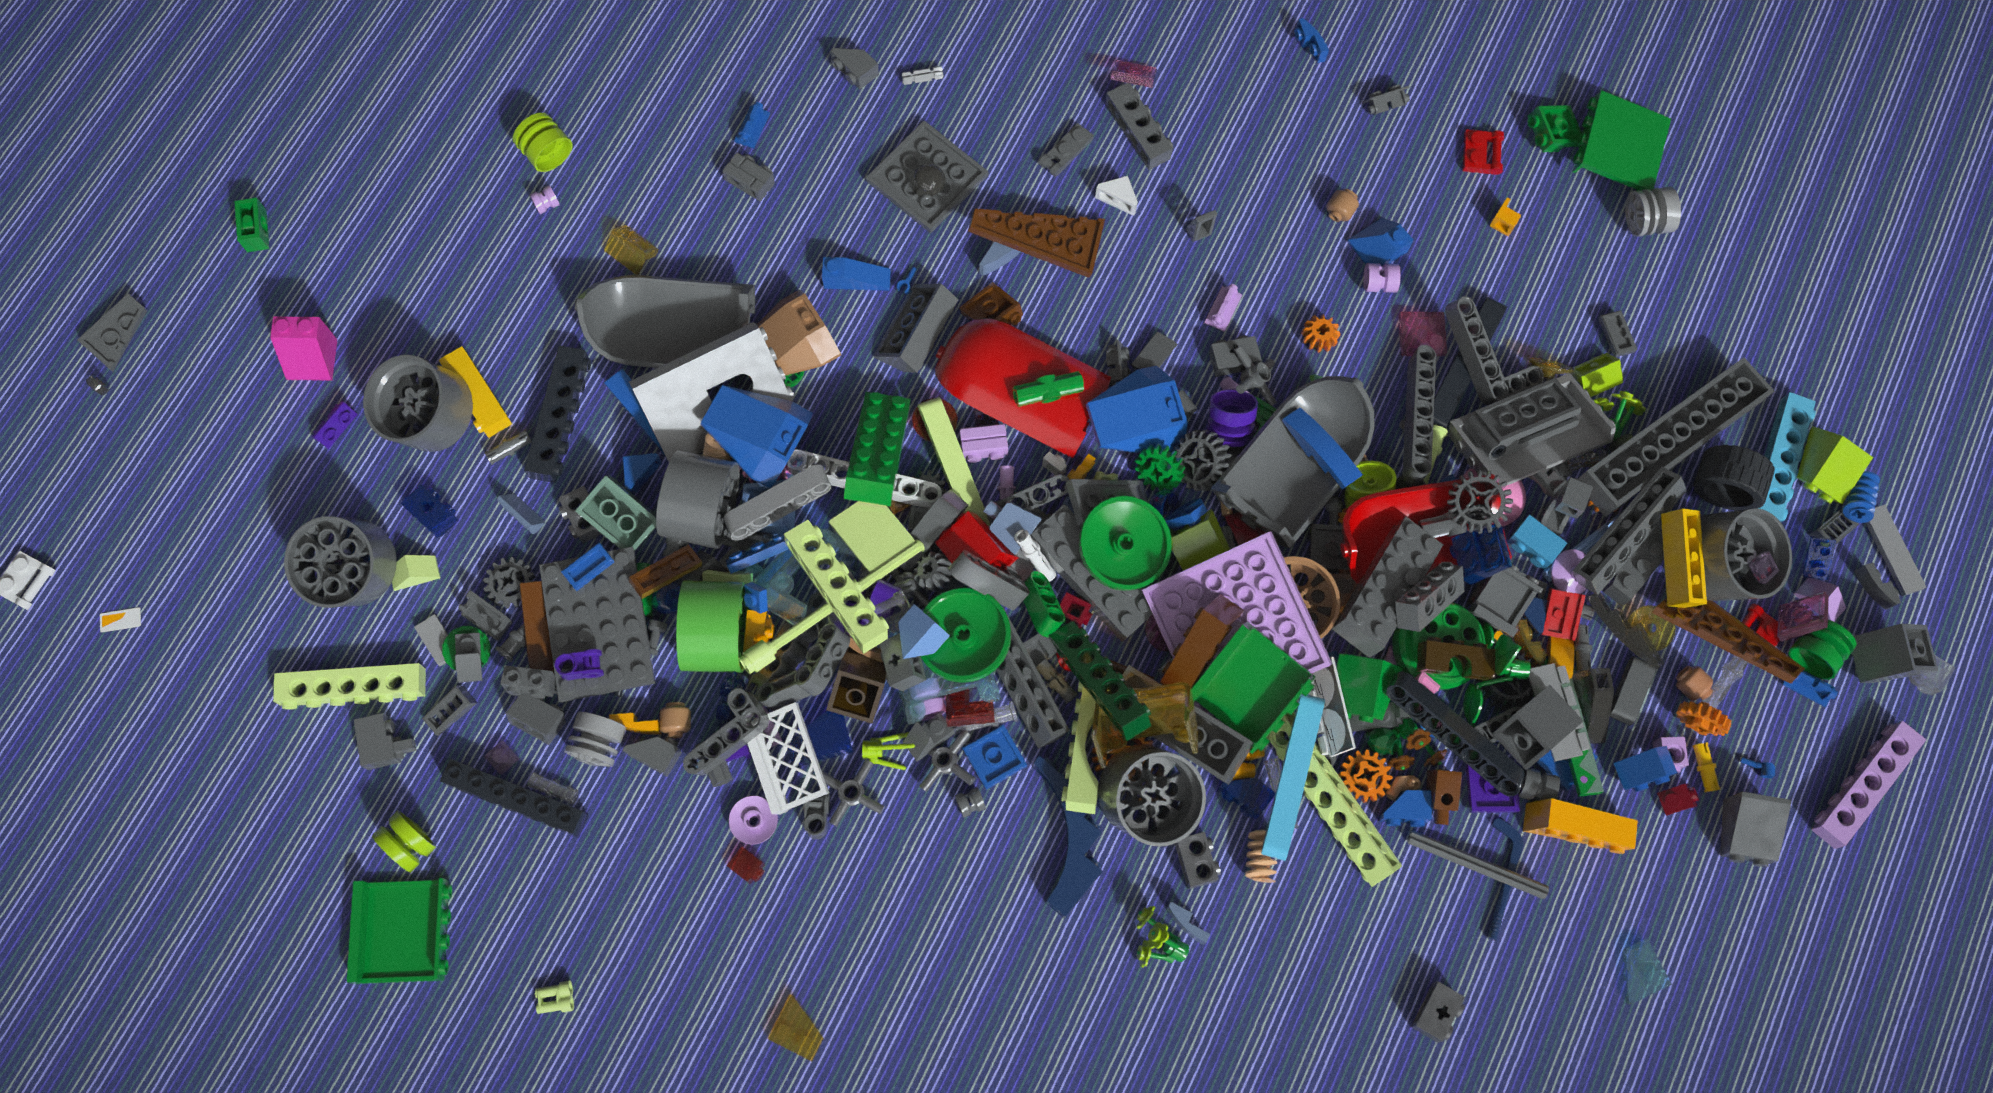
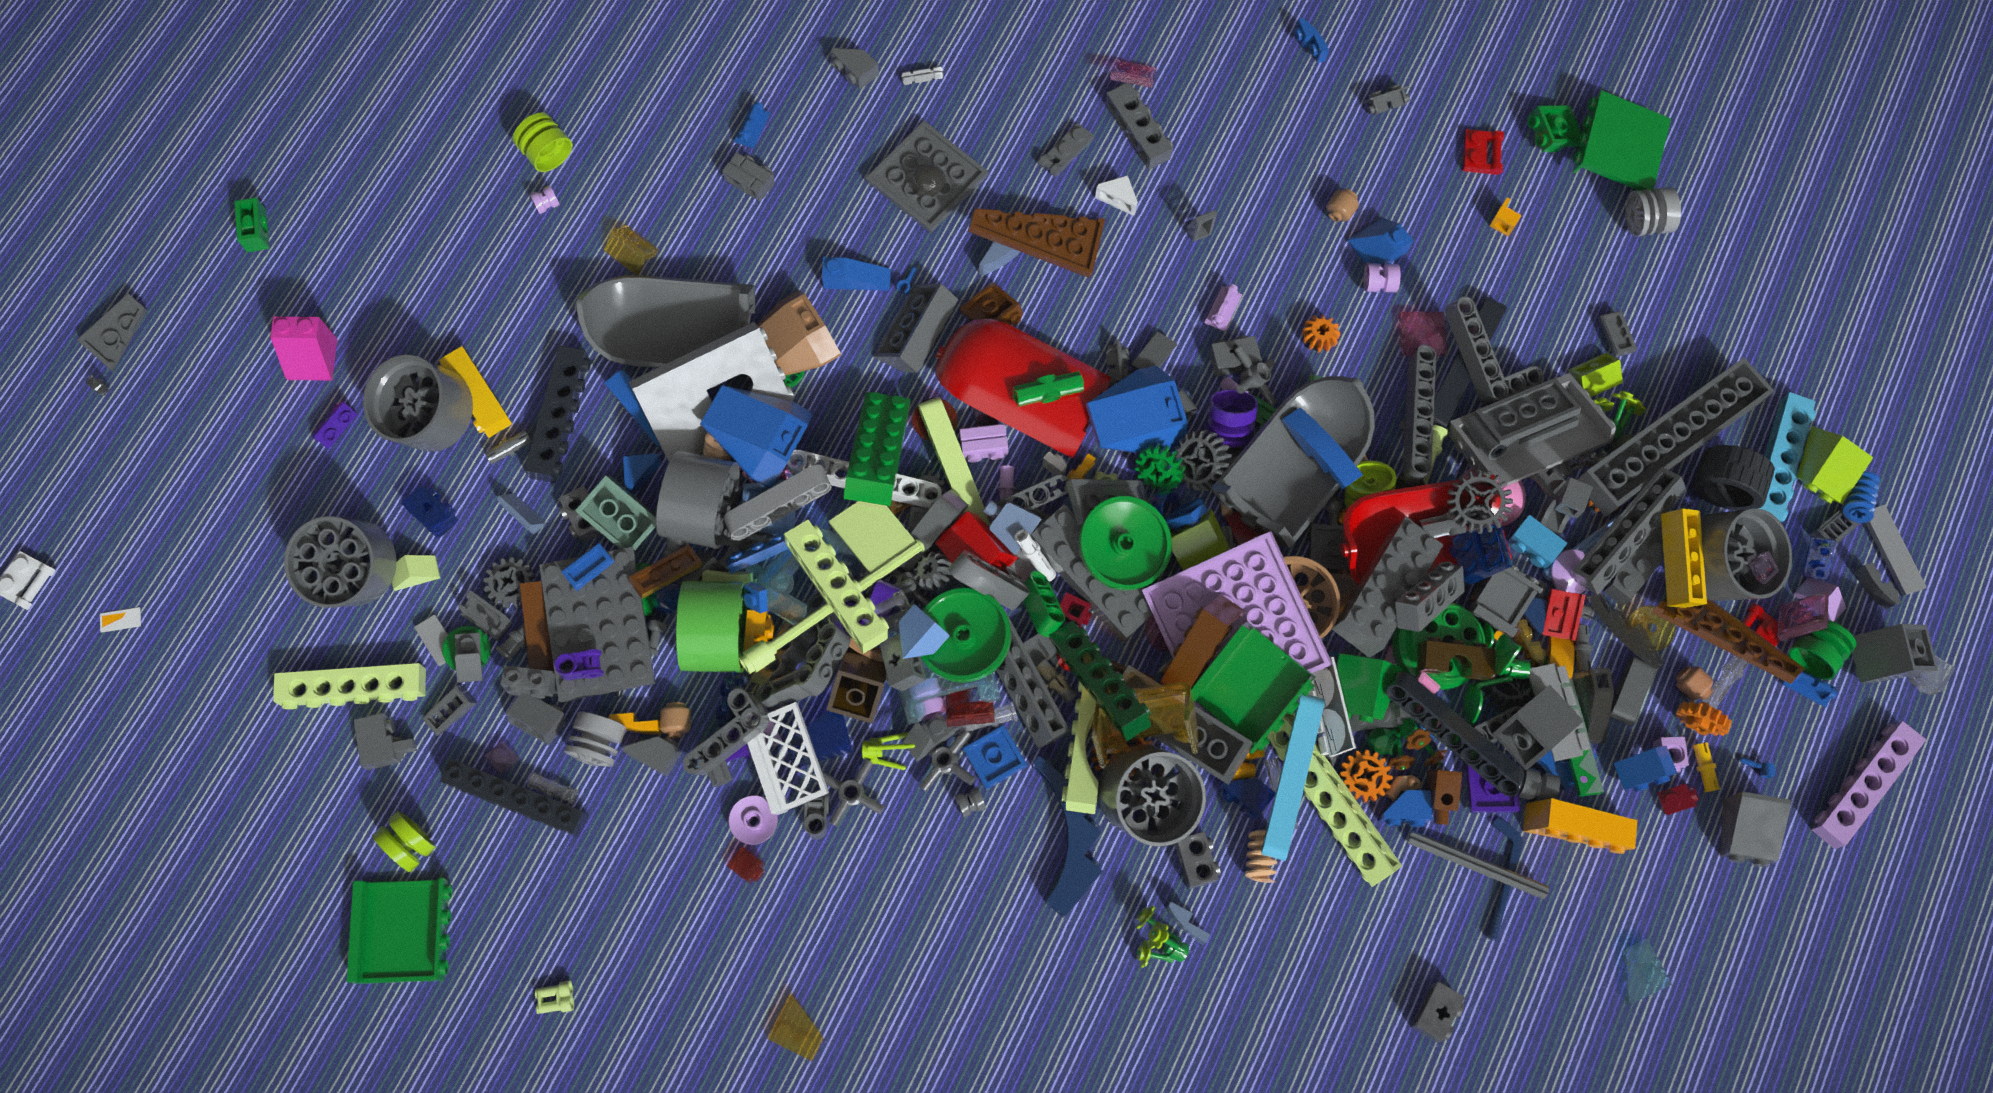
(1550, 368): clear yellow dish -> none

